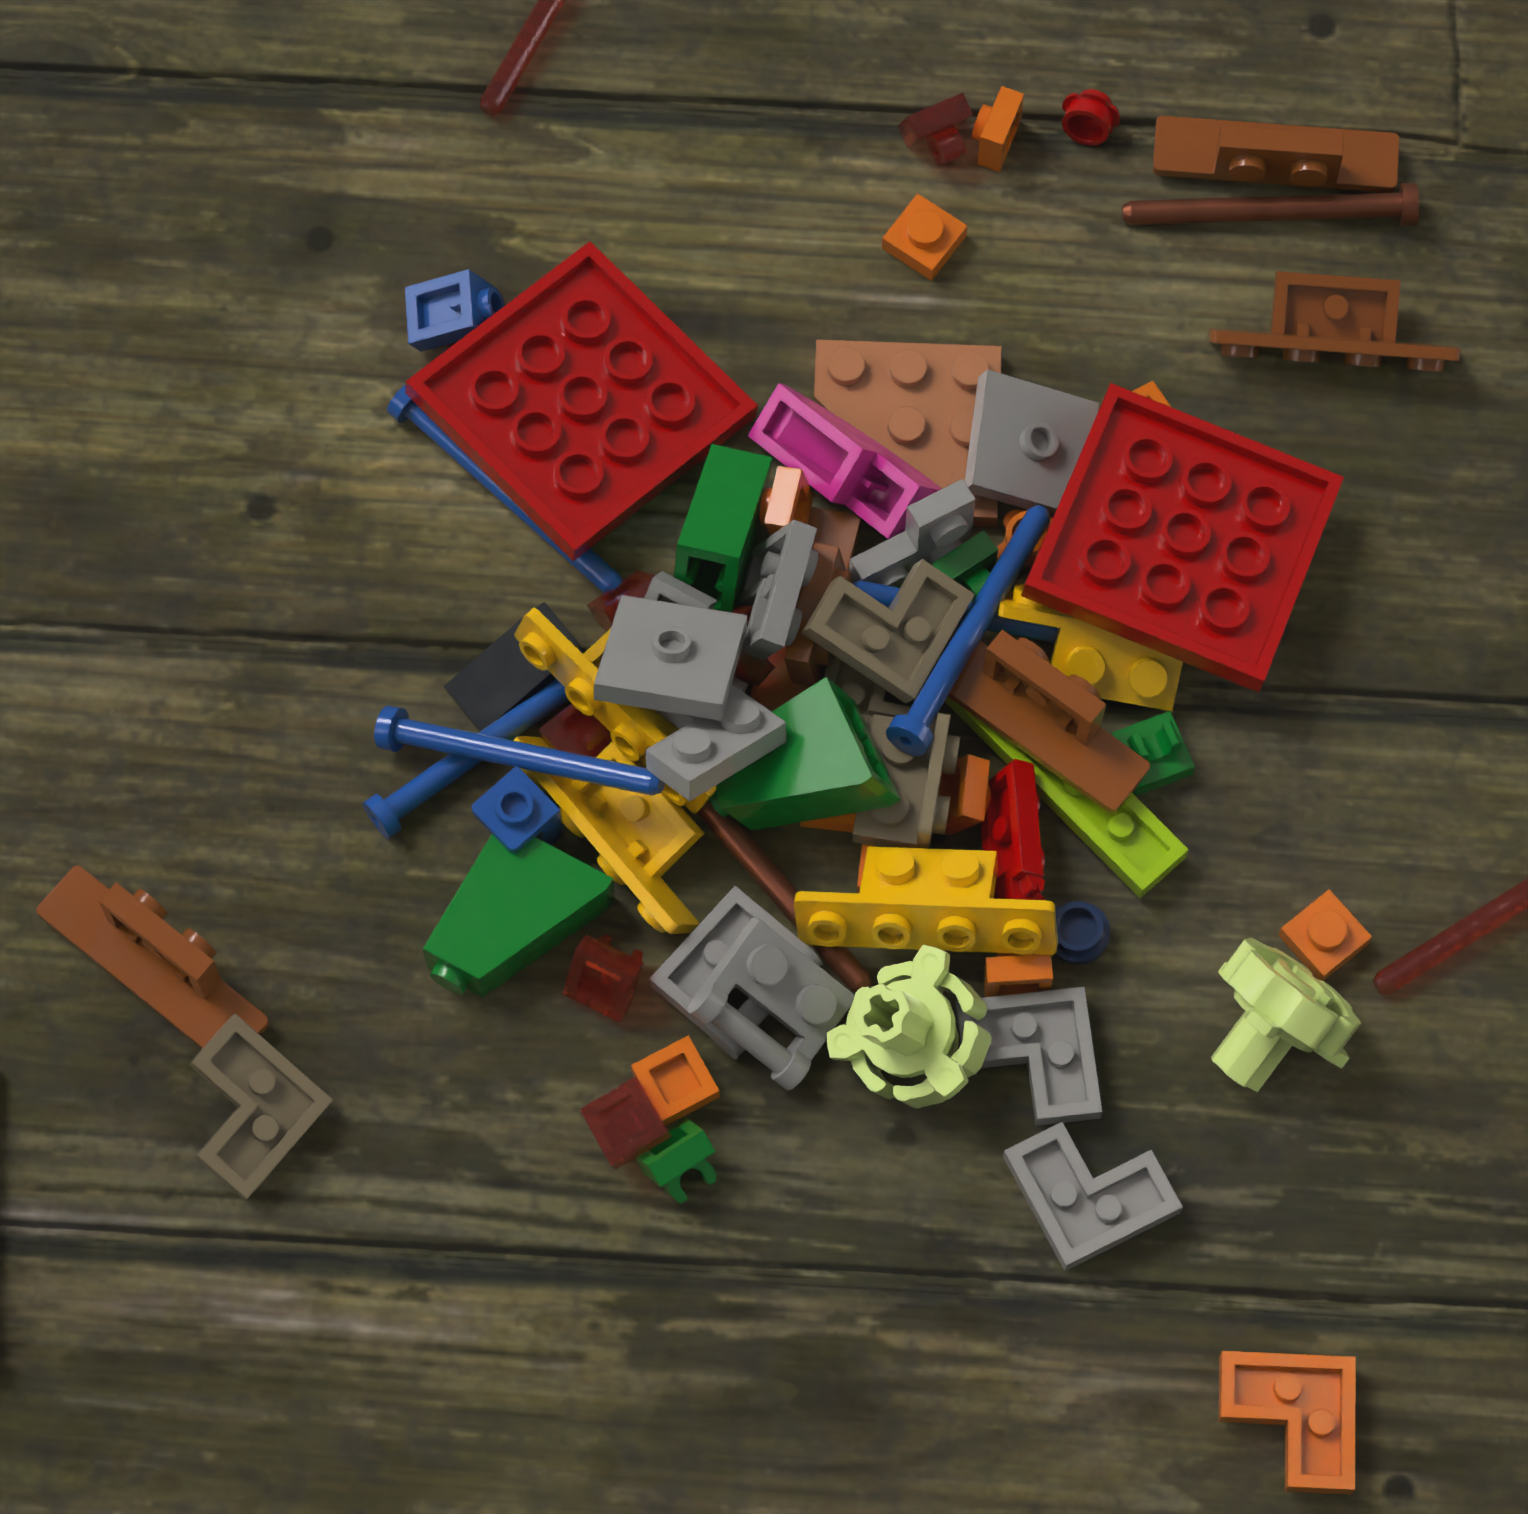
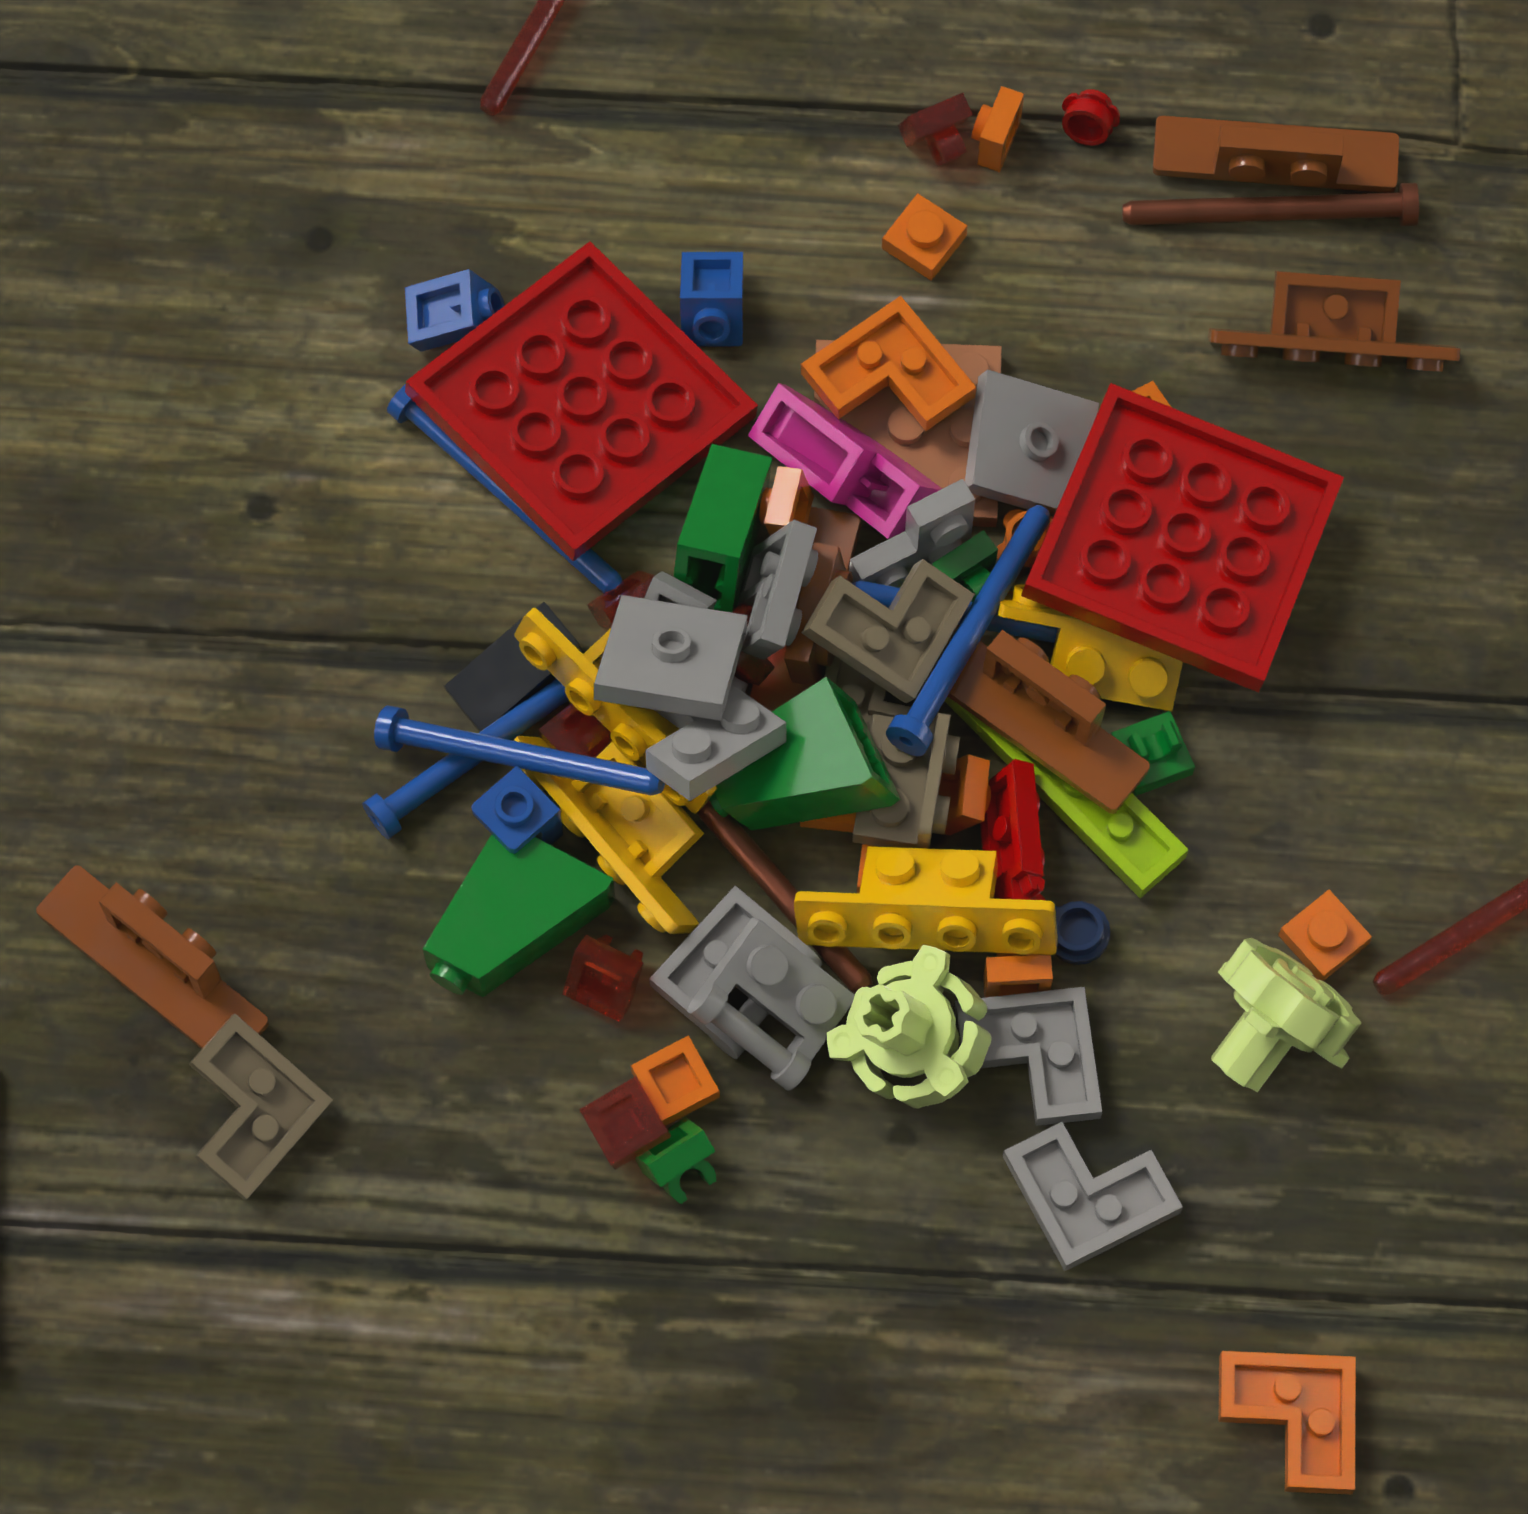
(712, 298): none -> blue bracket
(894, 352): none -> orange plate

